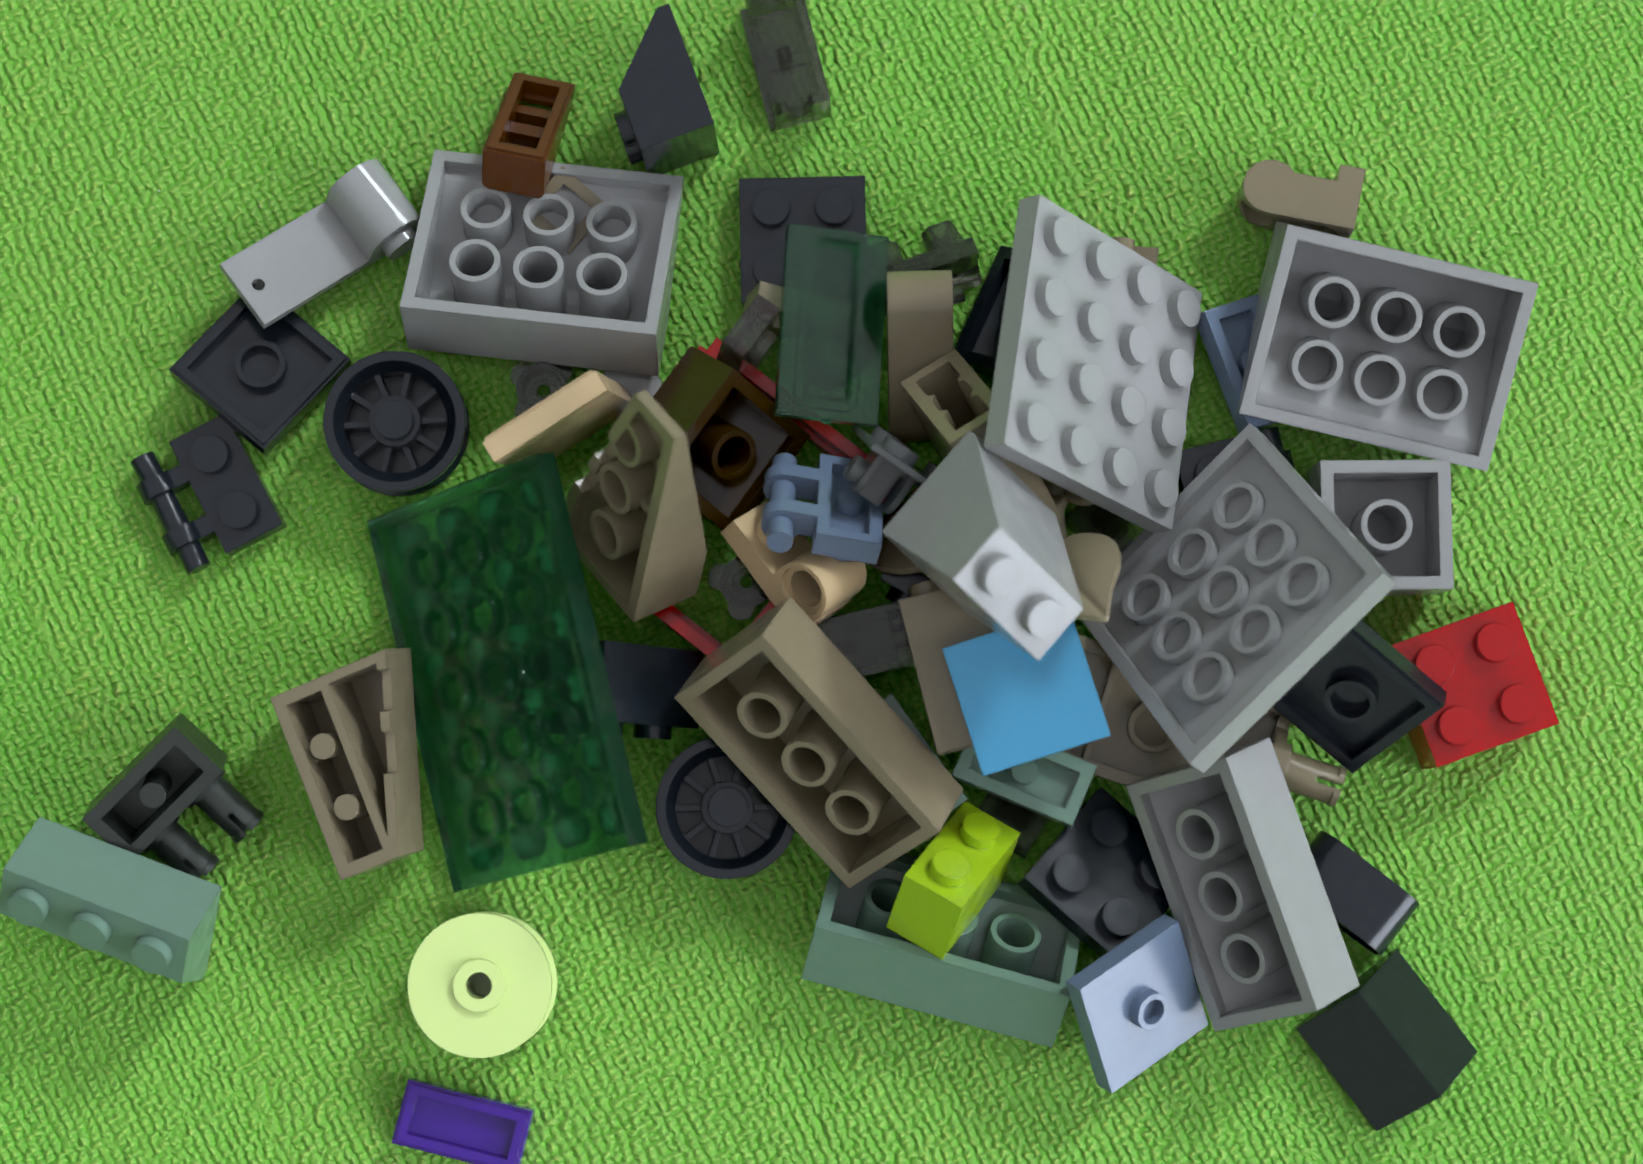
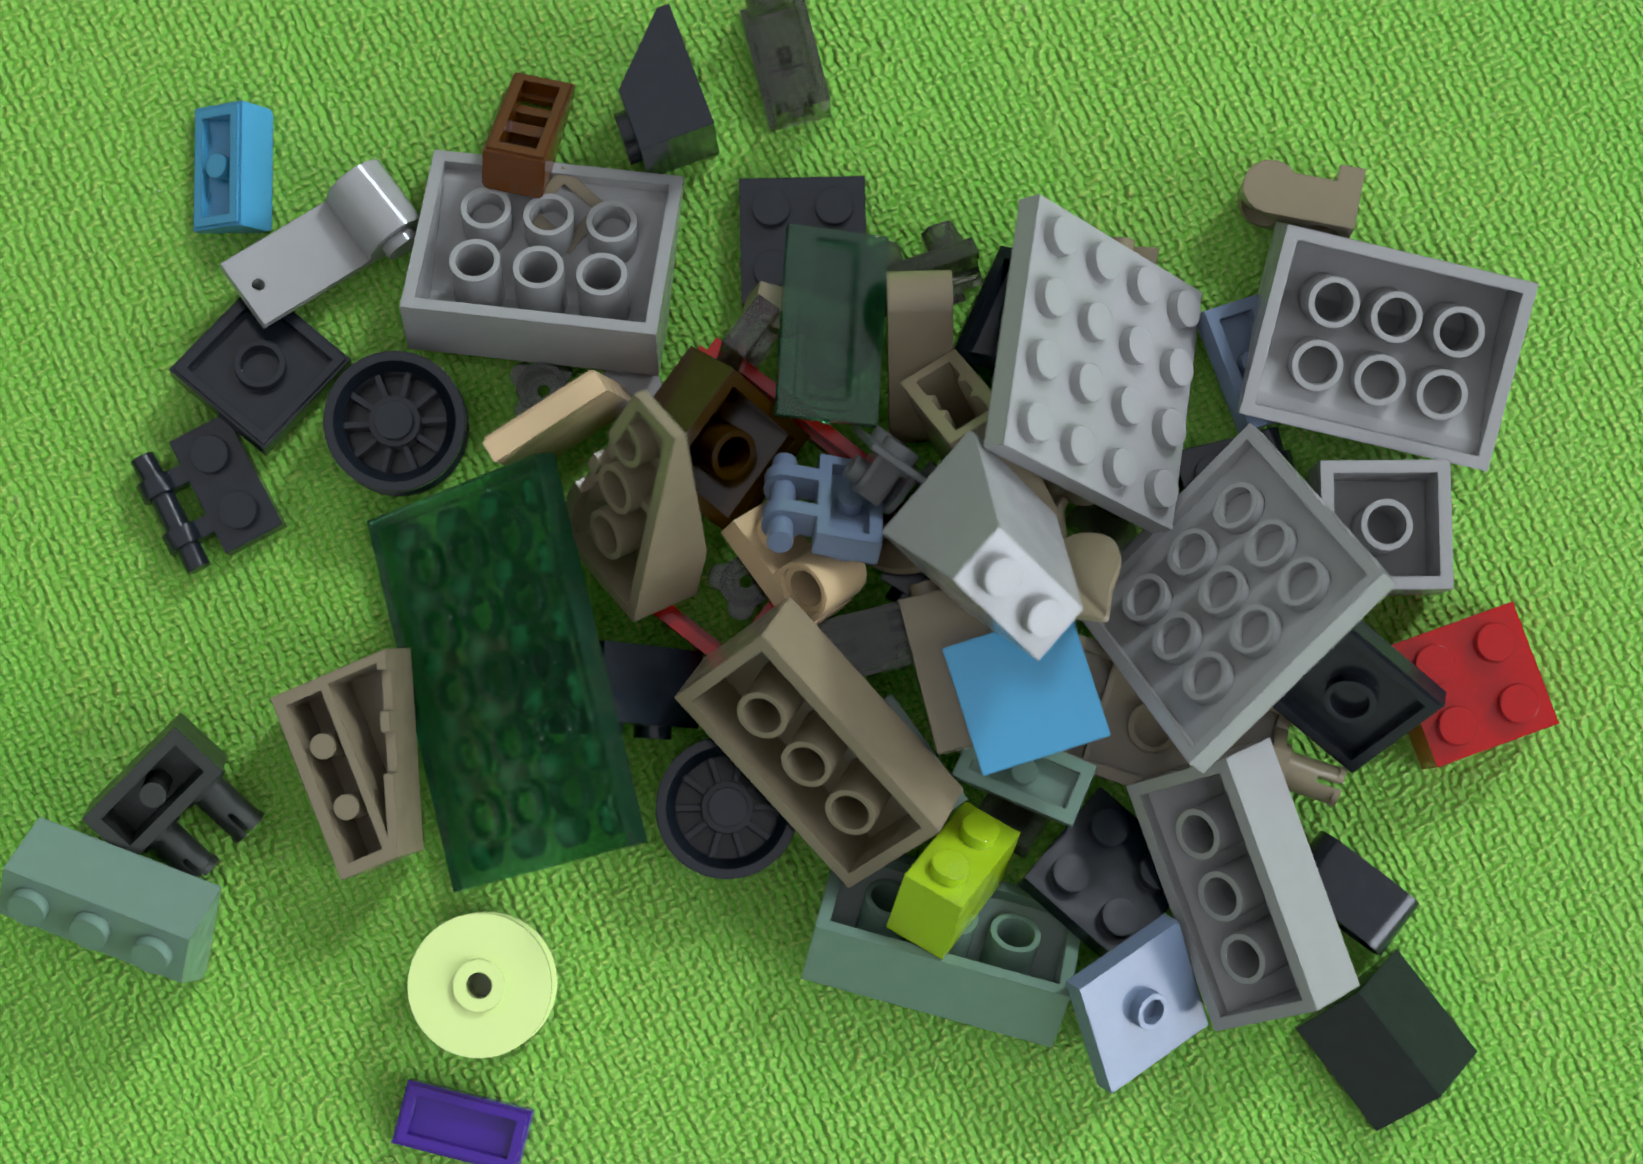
(233, 168): none -> dark azure slope

